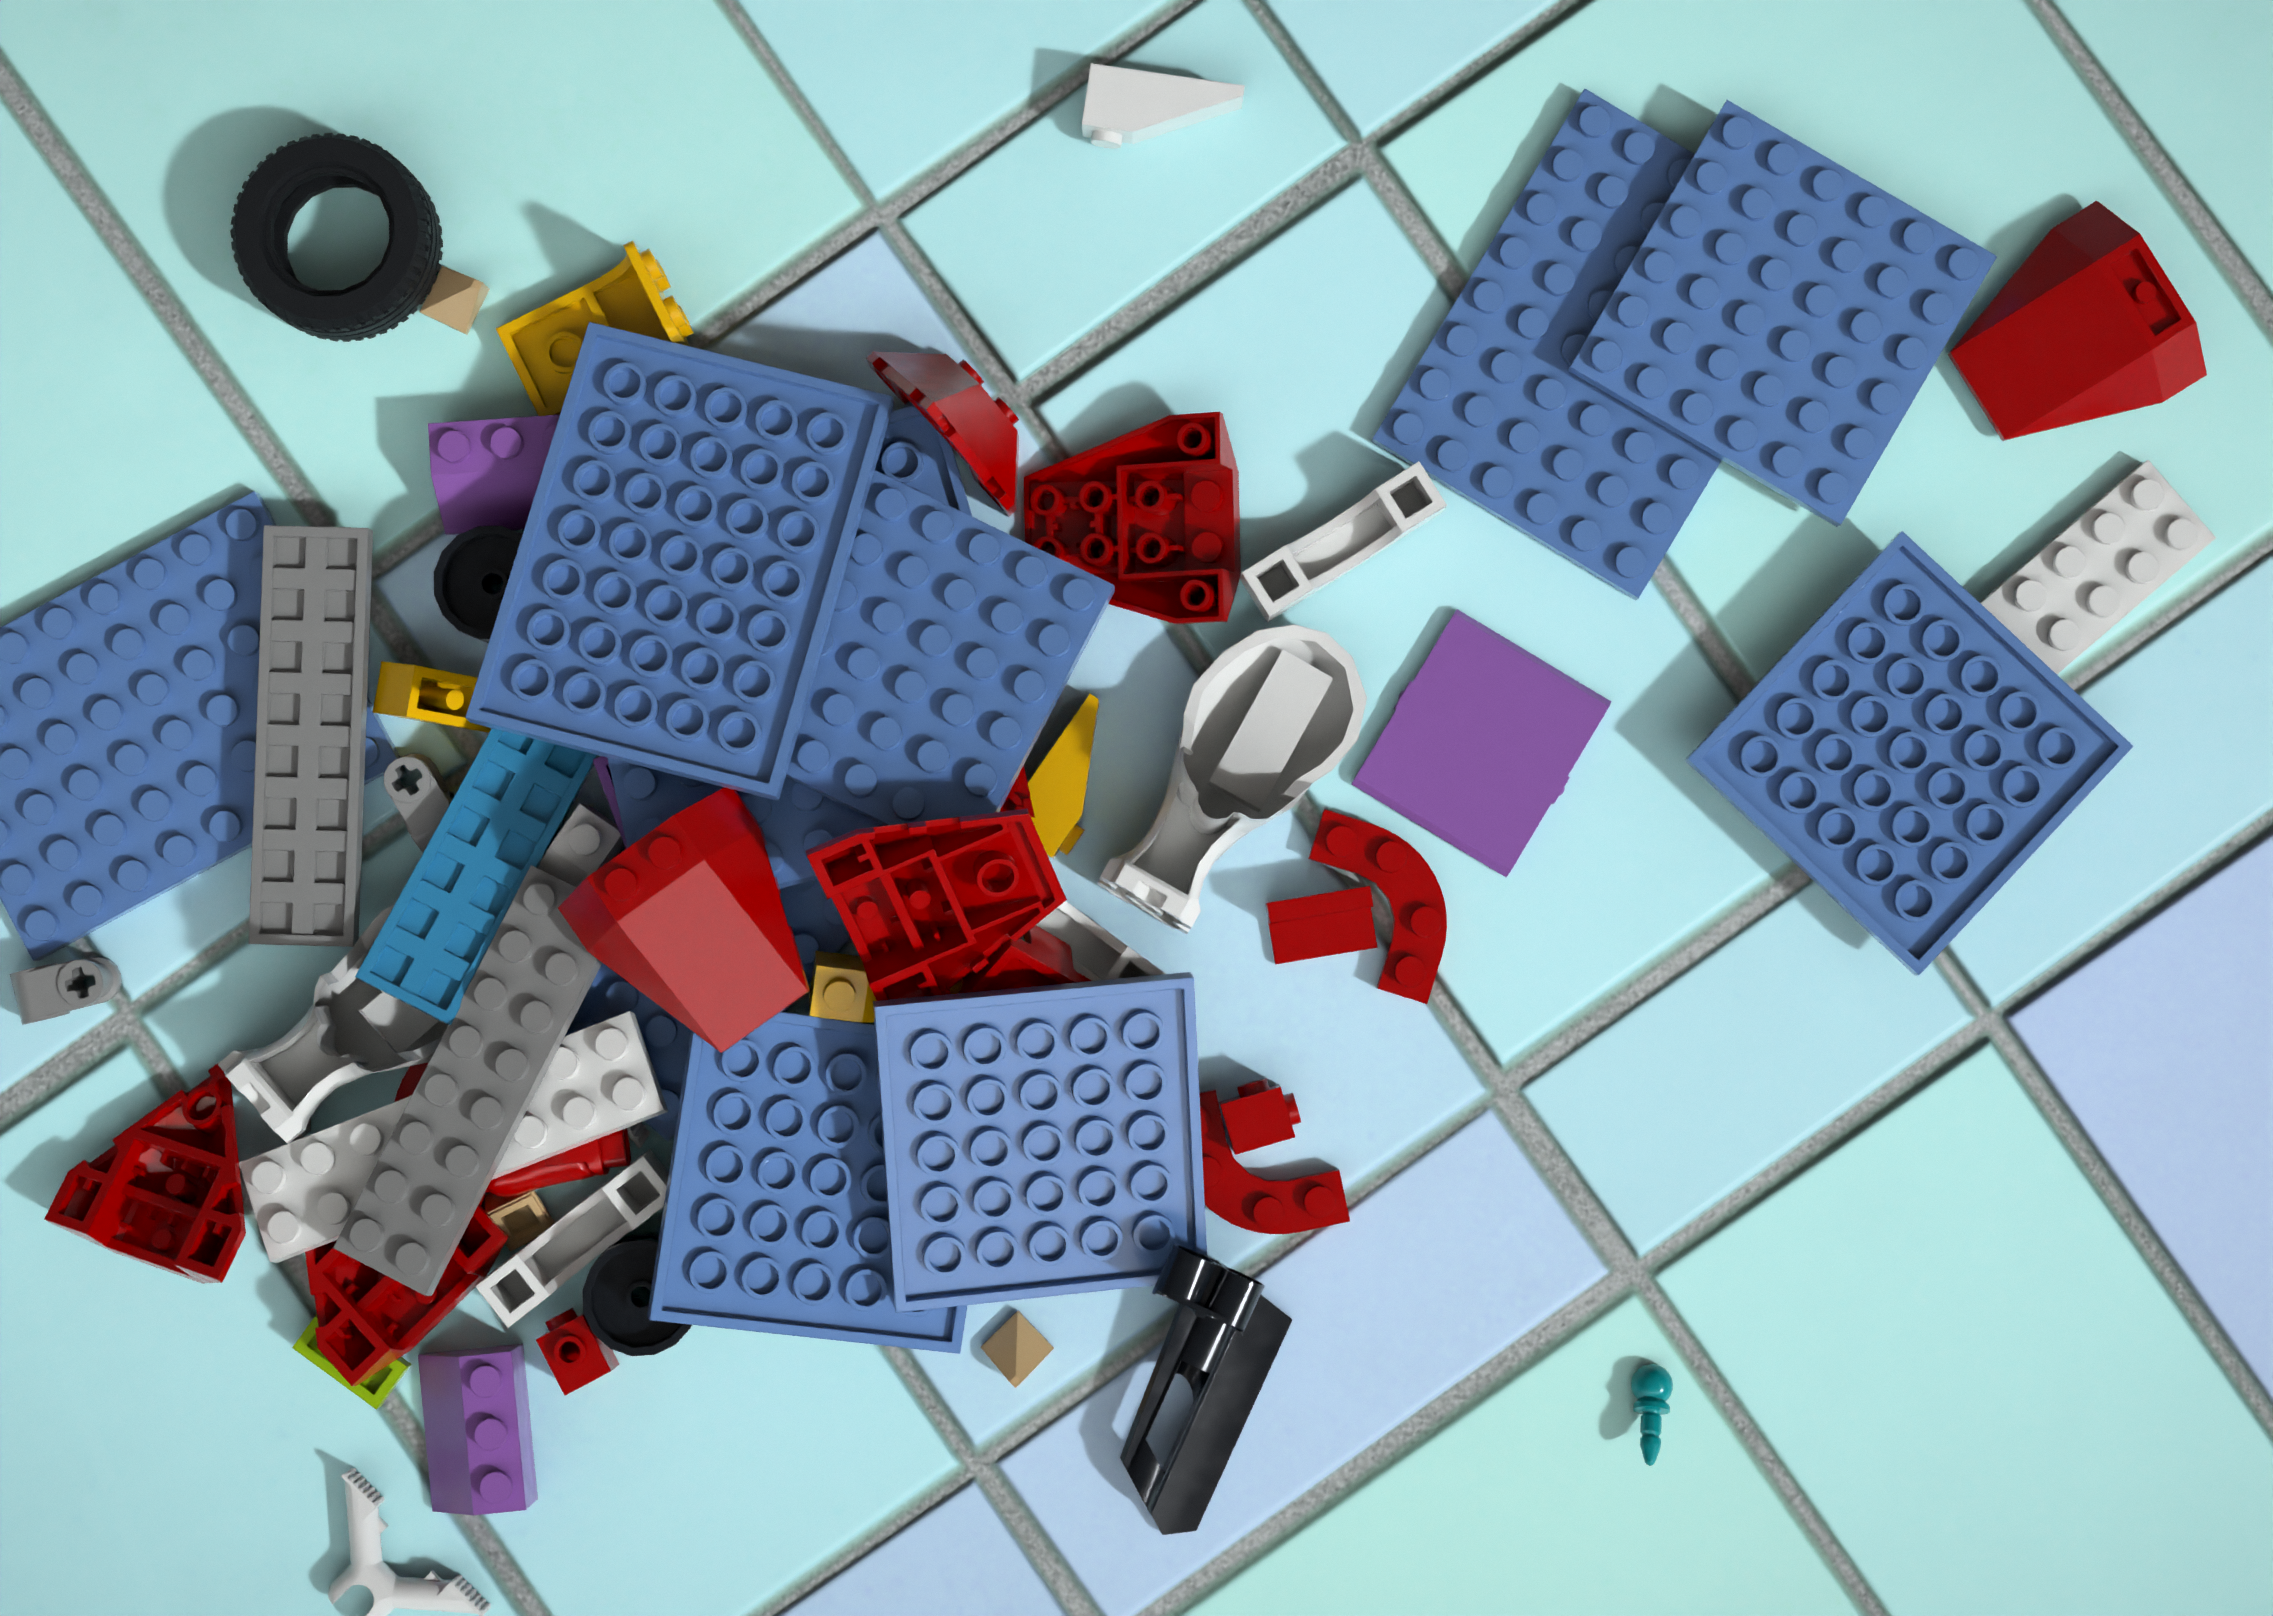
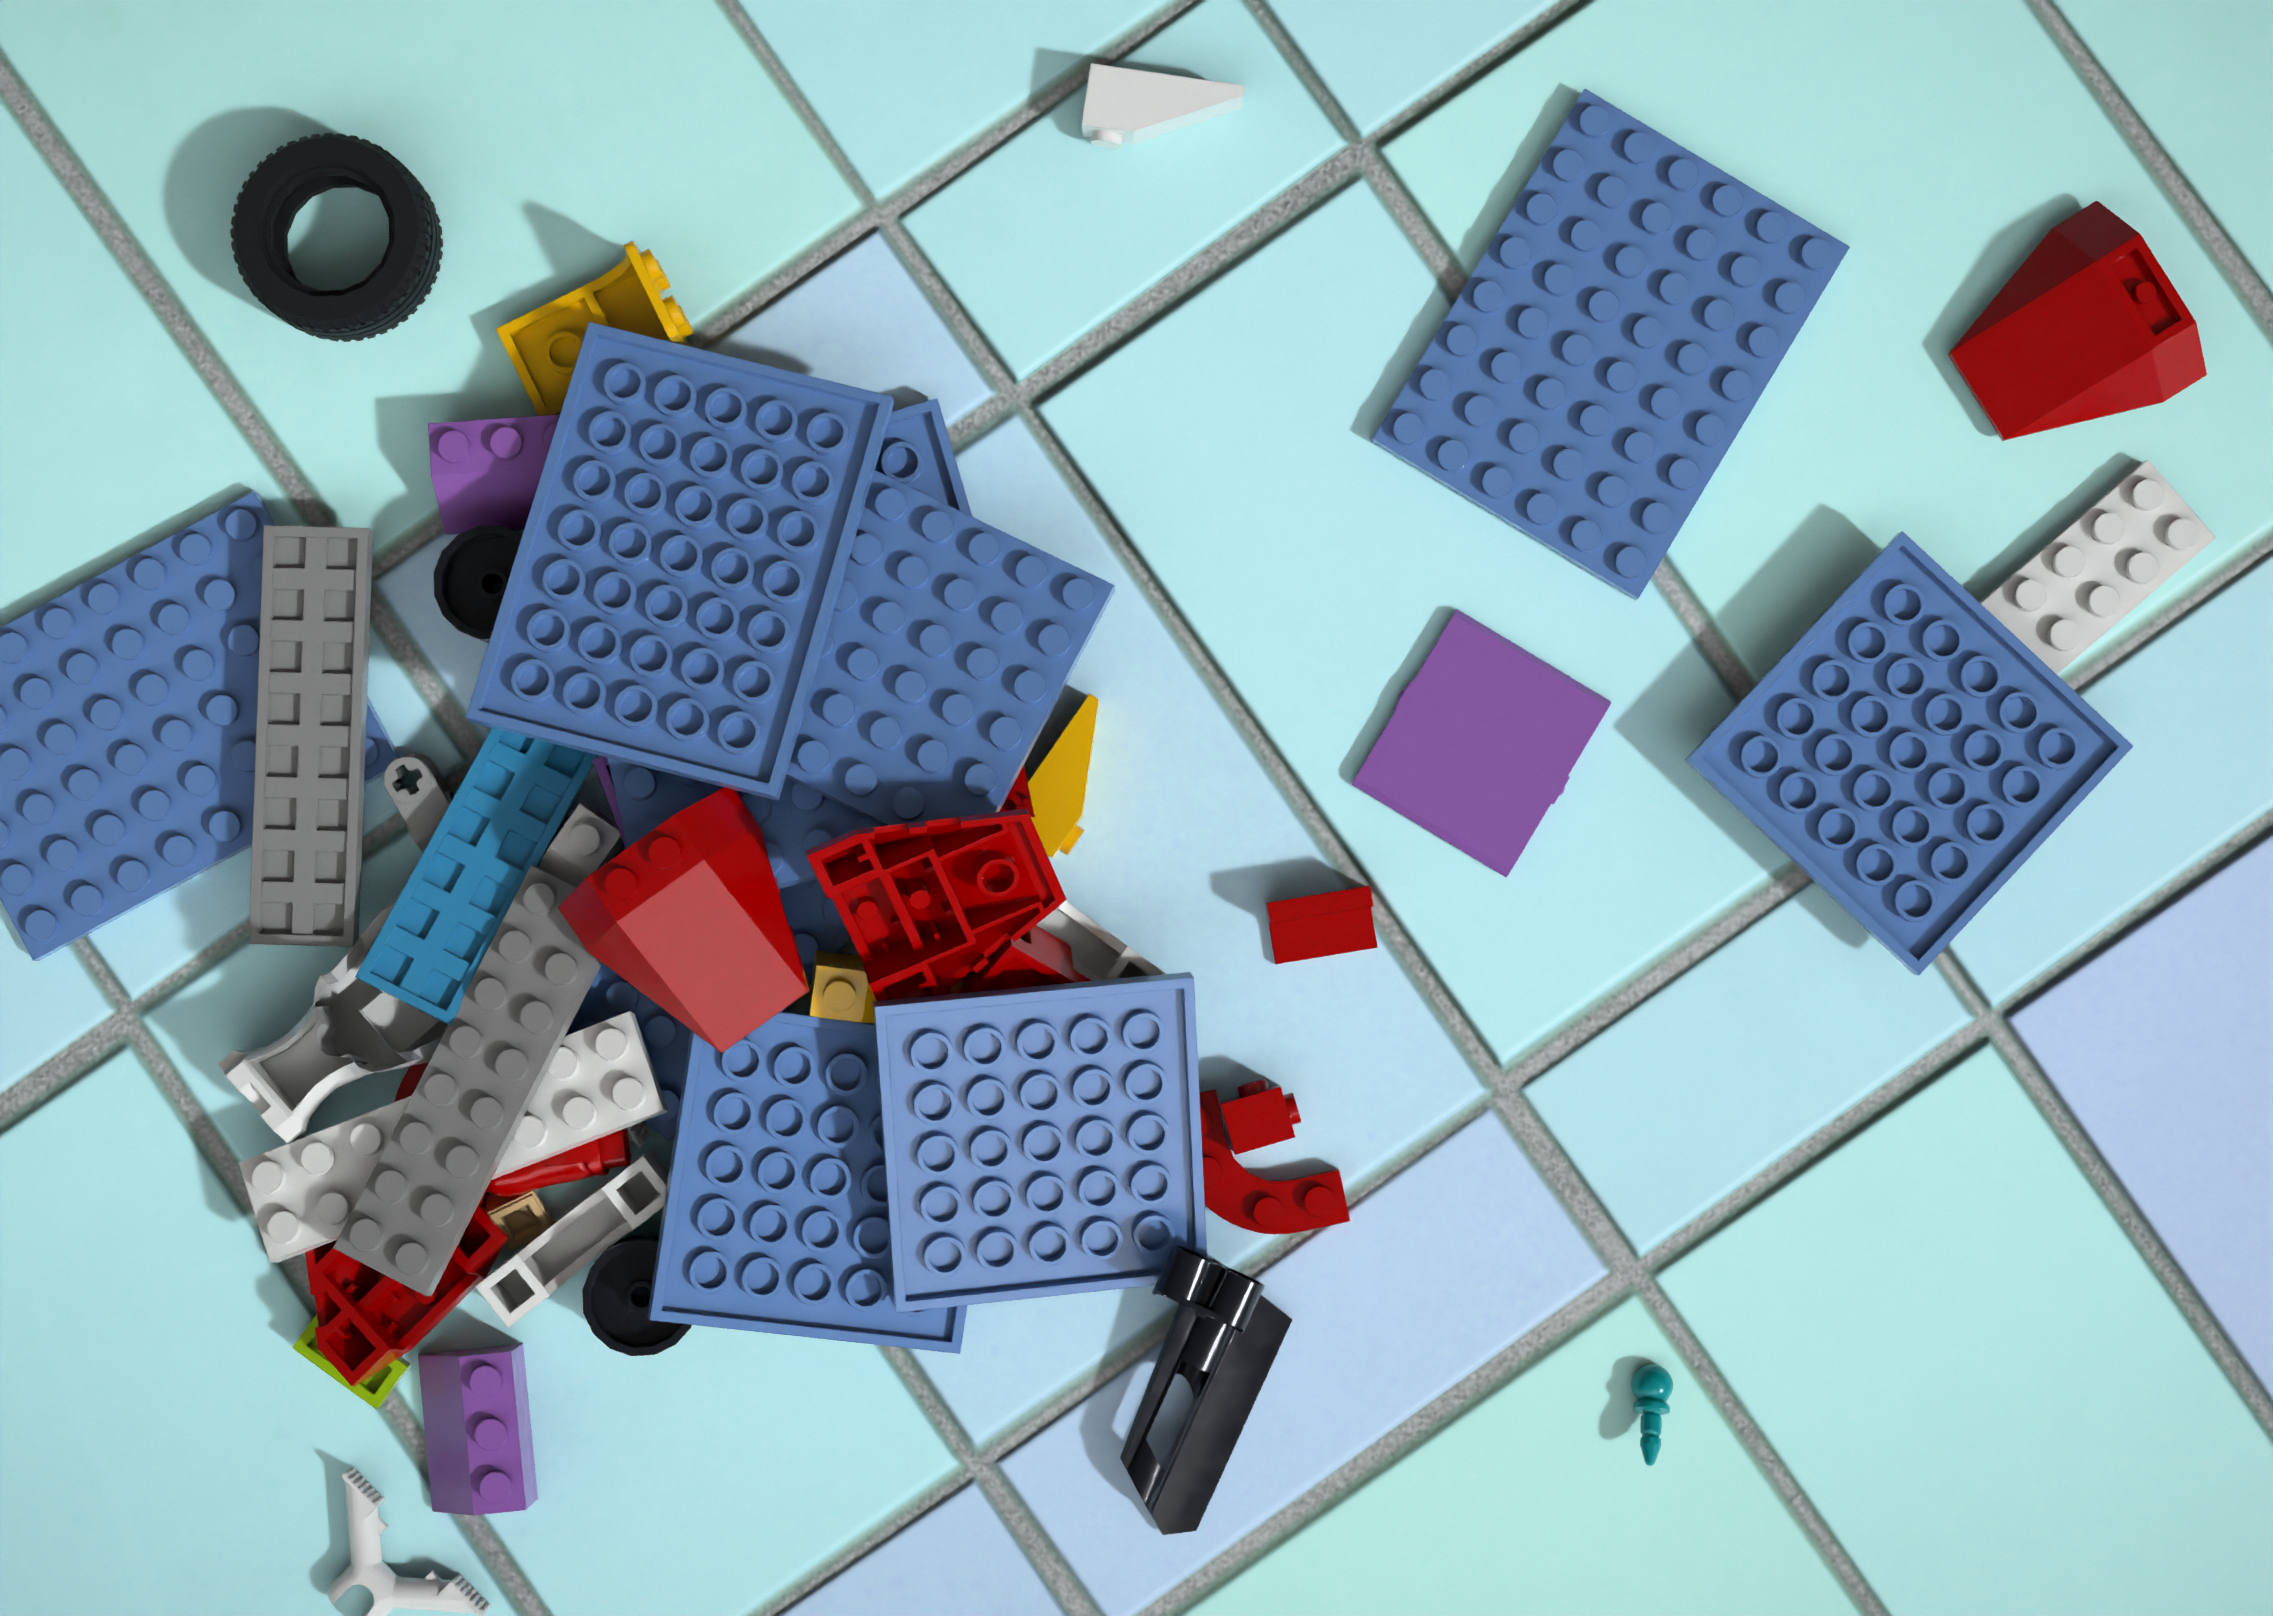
(60, 988): light grey piece -> none
(165, 1187): red wedge -> none
(425, 695): yellow slope -> none
(455, 299): tan slope -> none
(574, 1351): red brick -> none
(961, 413): red wedge -> none
(1017, 1348): tan slope -> none
(1148, 516): red wedge -> none
(1249, 747): white animal -> none
(1343, 542): white arch -> none
(1410, 890): red plate -> none
(1782, 313): medium blue plate -> none

